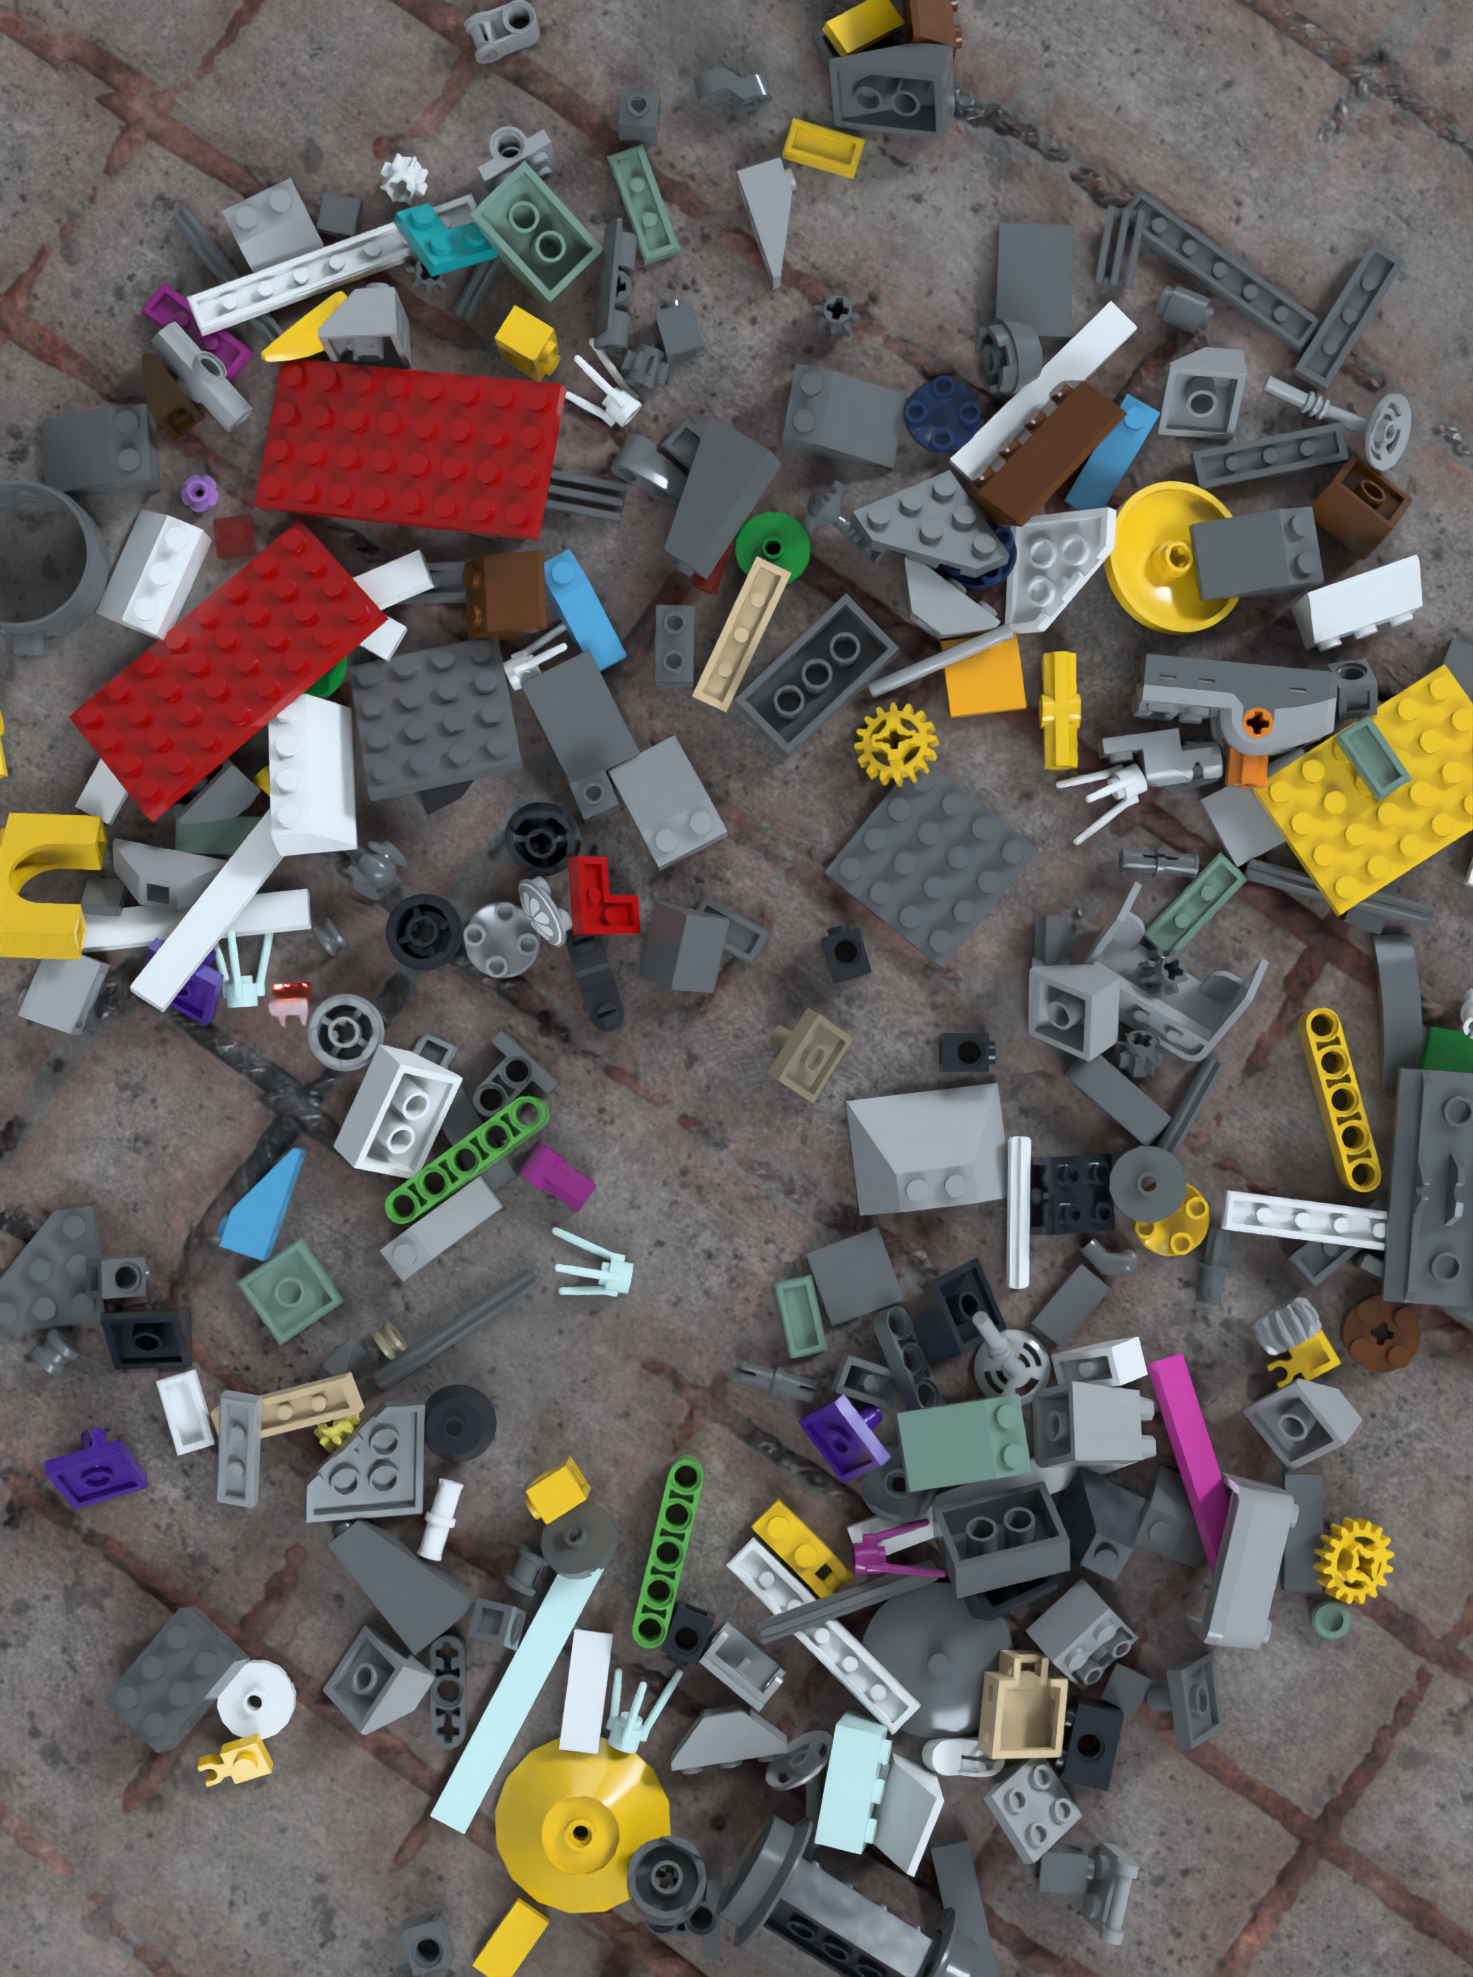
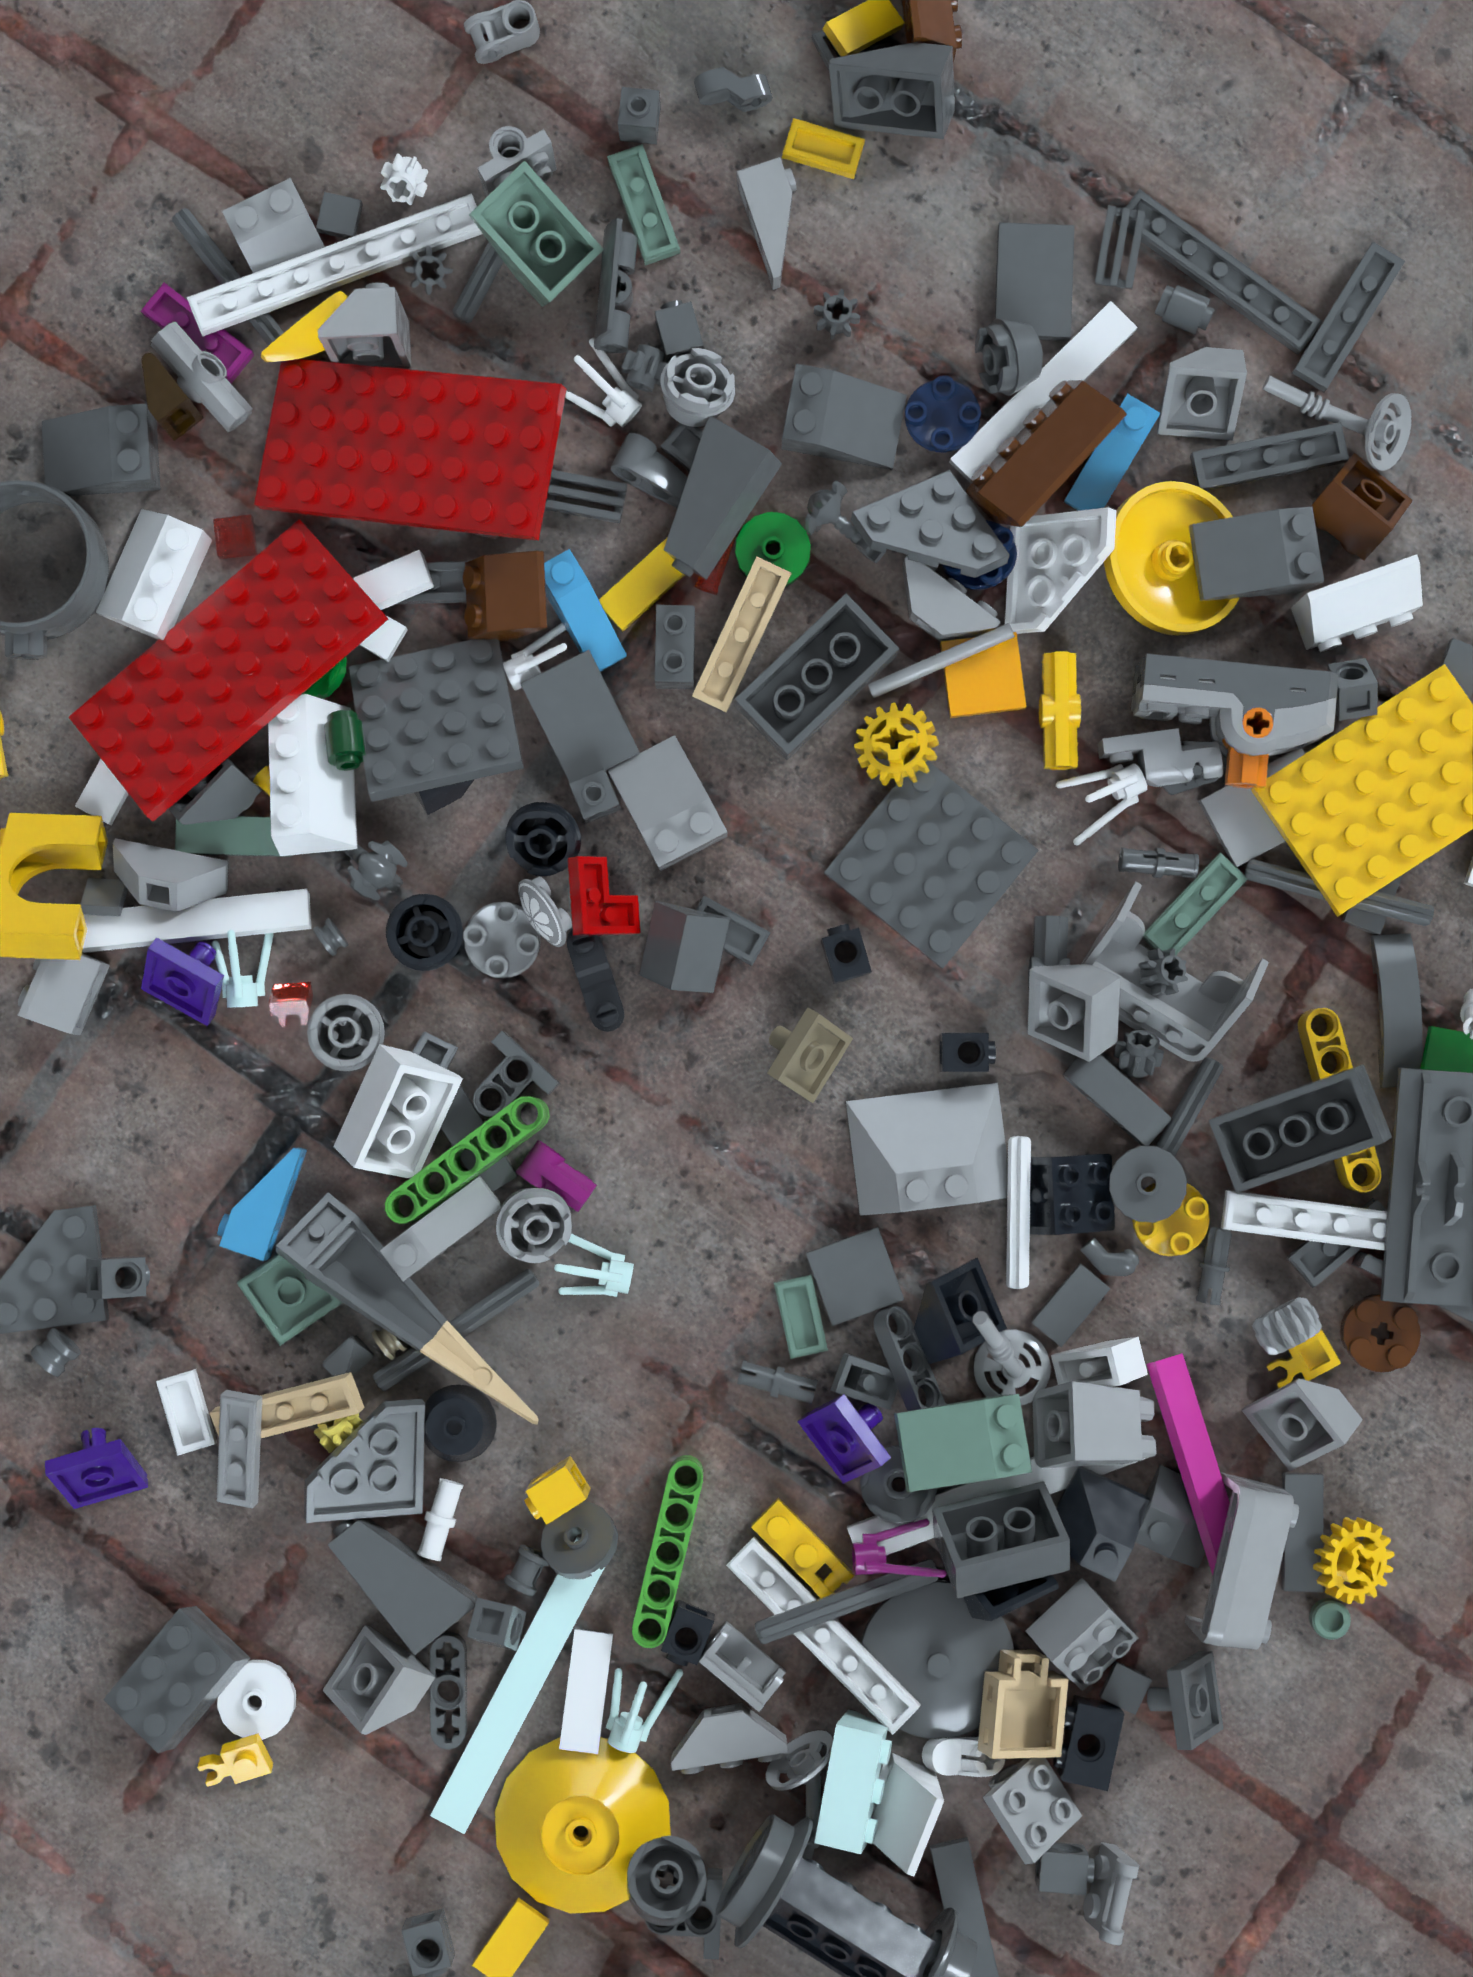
(149, 1337): black slope -> none
(200, 503): medium lavender plate -> none
(209, 918): white tile -> none
(344, 740): none -> dark green brick
(346, 1262): none -> dark grey plate
(440, 247): teal plate -> none
(528, 344): yellow brick -> none
(533, 1224): none -> light grey cone
(640, 588): none -> yellow tile
(696, 387): none -> light grey cone
(1300, 1128): none -> dark grey brick
(1372, 758): sand green tile -> none

